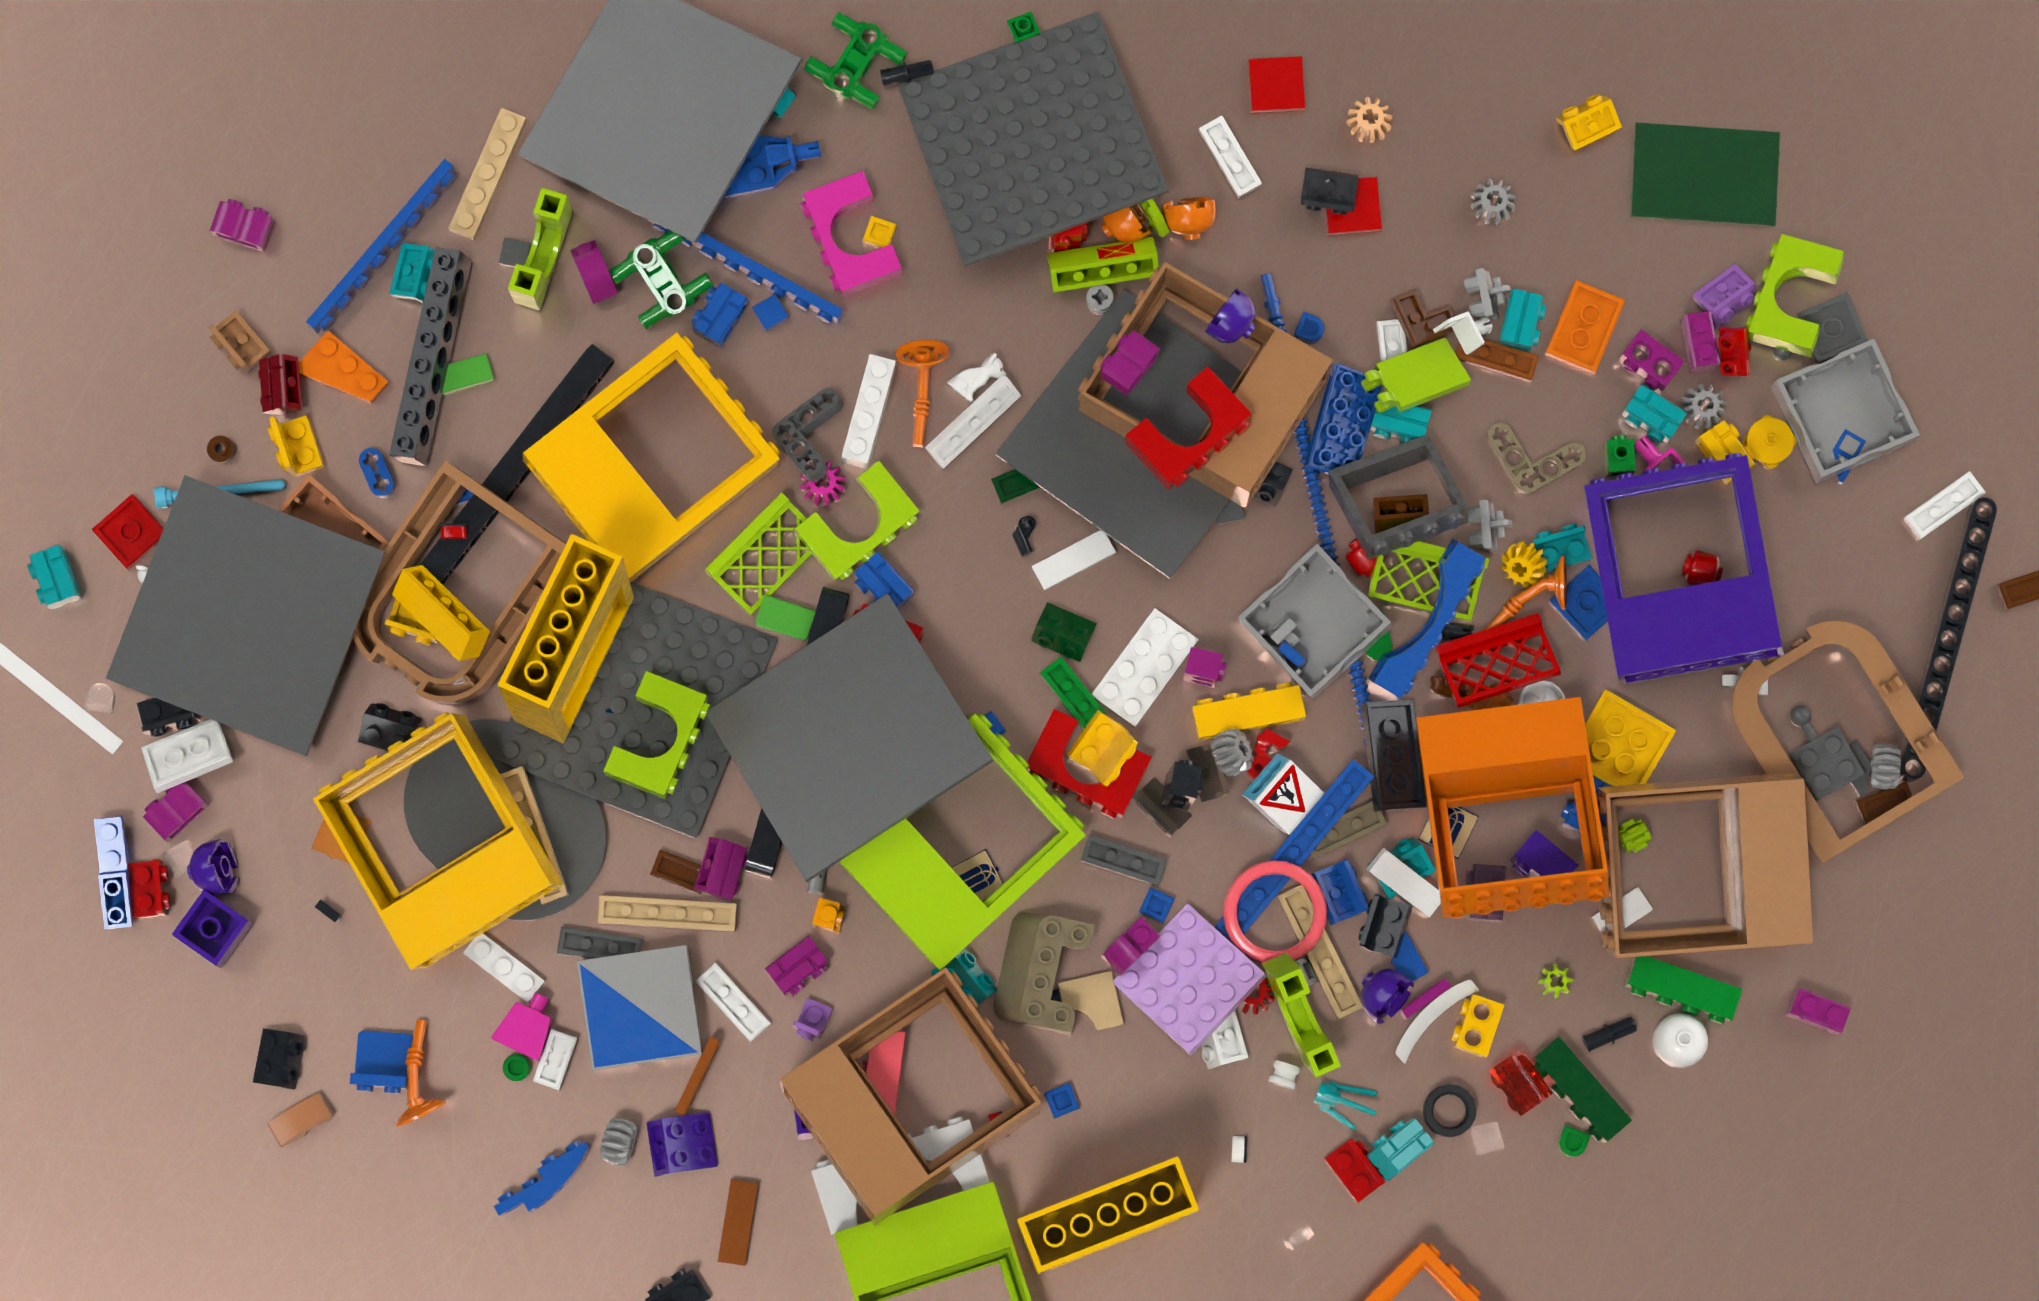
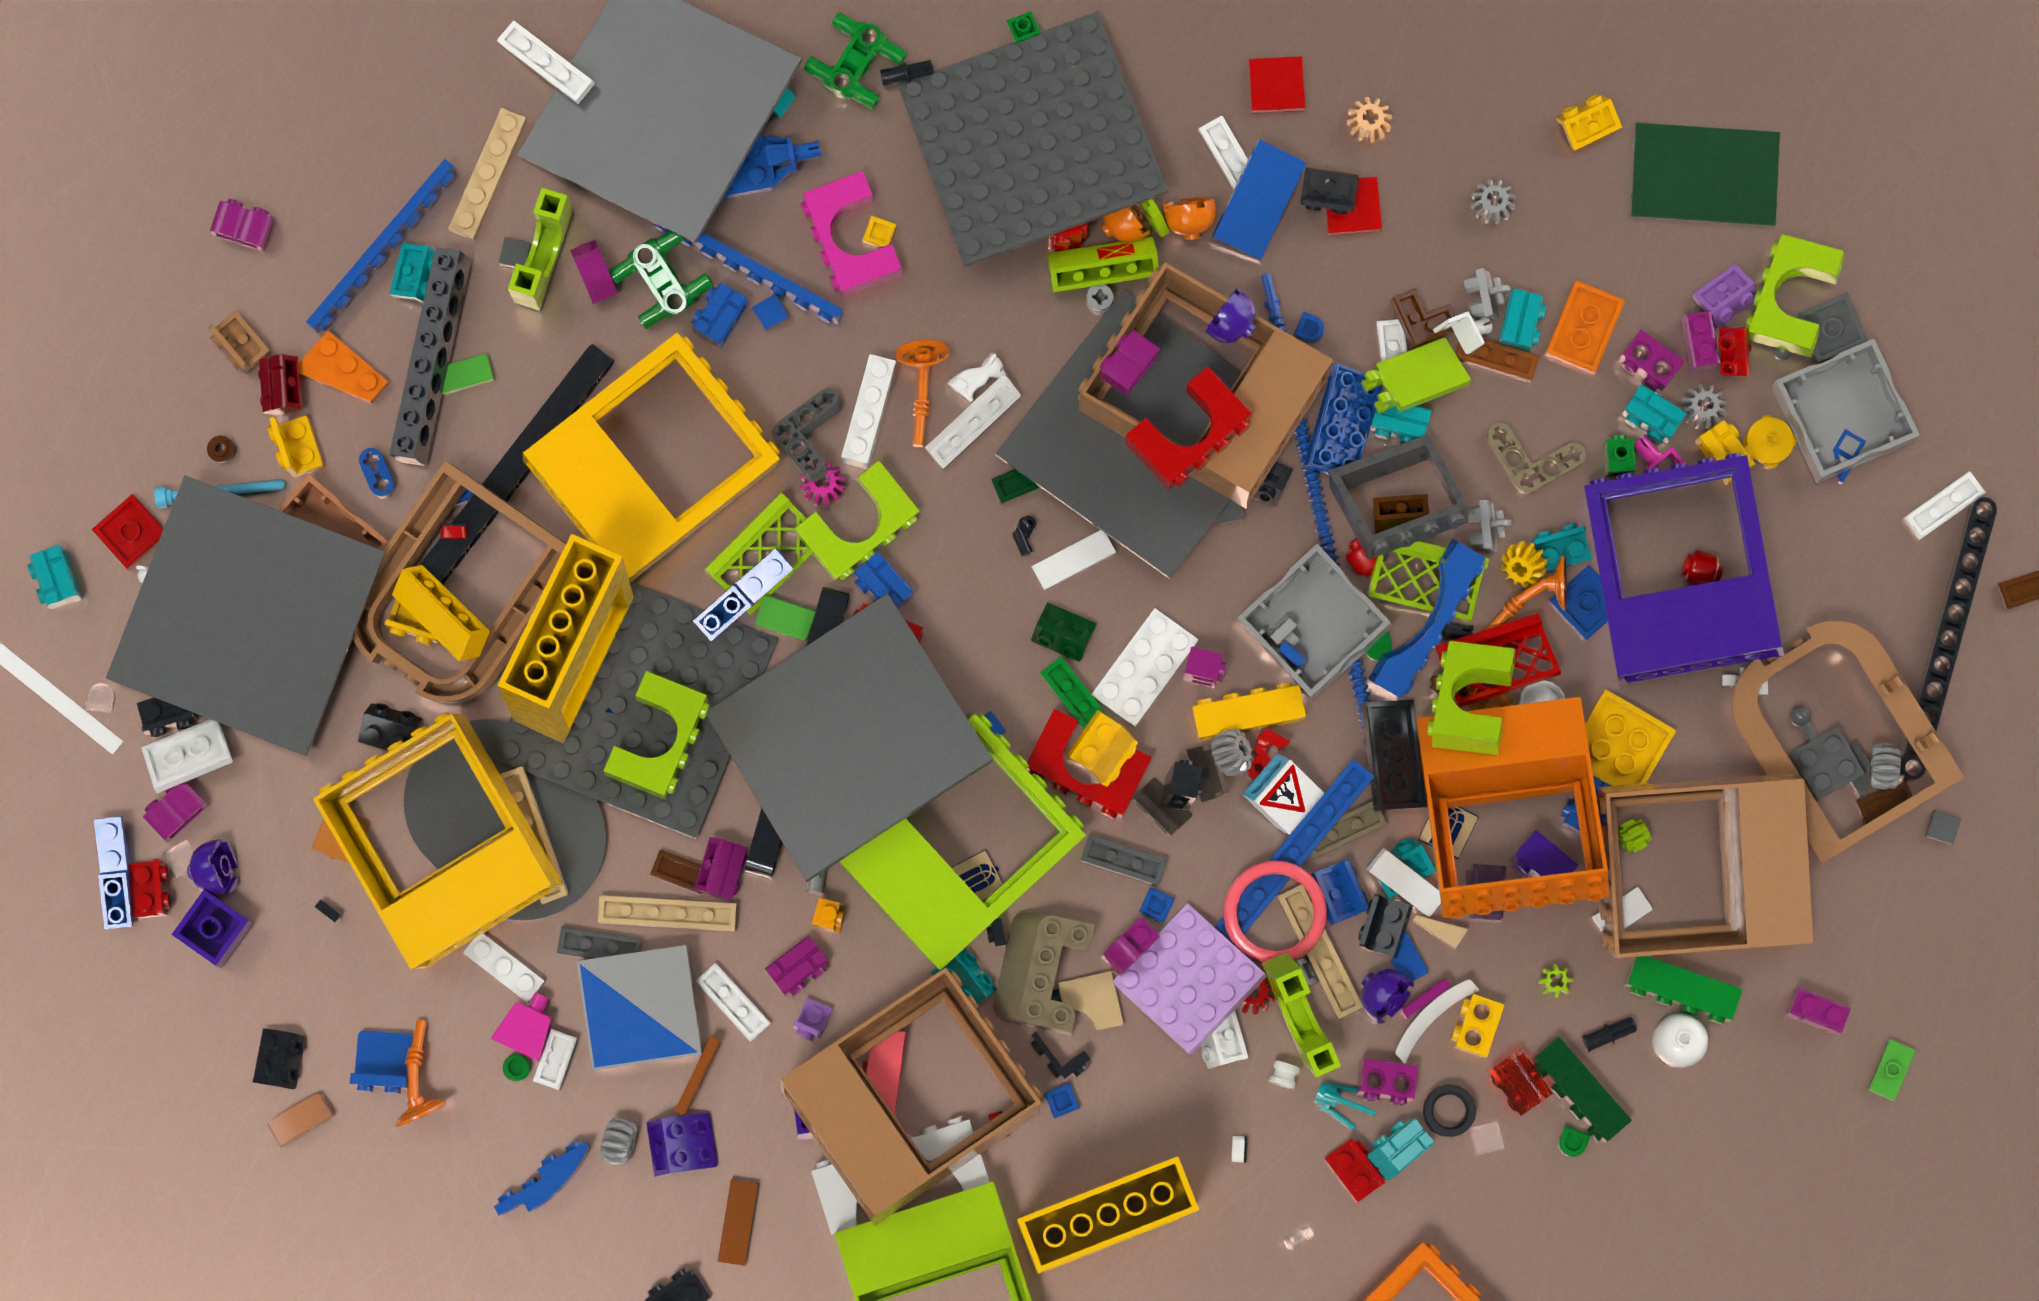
(545, 62): none -> white plate
(743, 594): none -> slope
(996, 933): none -> black plate
(1075, 1066): none -> black bracket
(1259, 199): none -> blue tile
(1386, 1073): none -> magenta brick
(1446, 932): none -> tan piece
(1464, 666): none -> lime arch
(1891, 1070): none -> bright green plate
(1943, 827): none -> dark grey tile

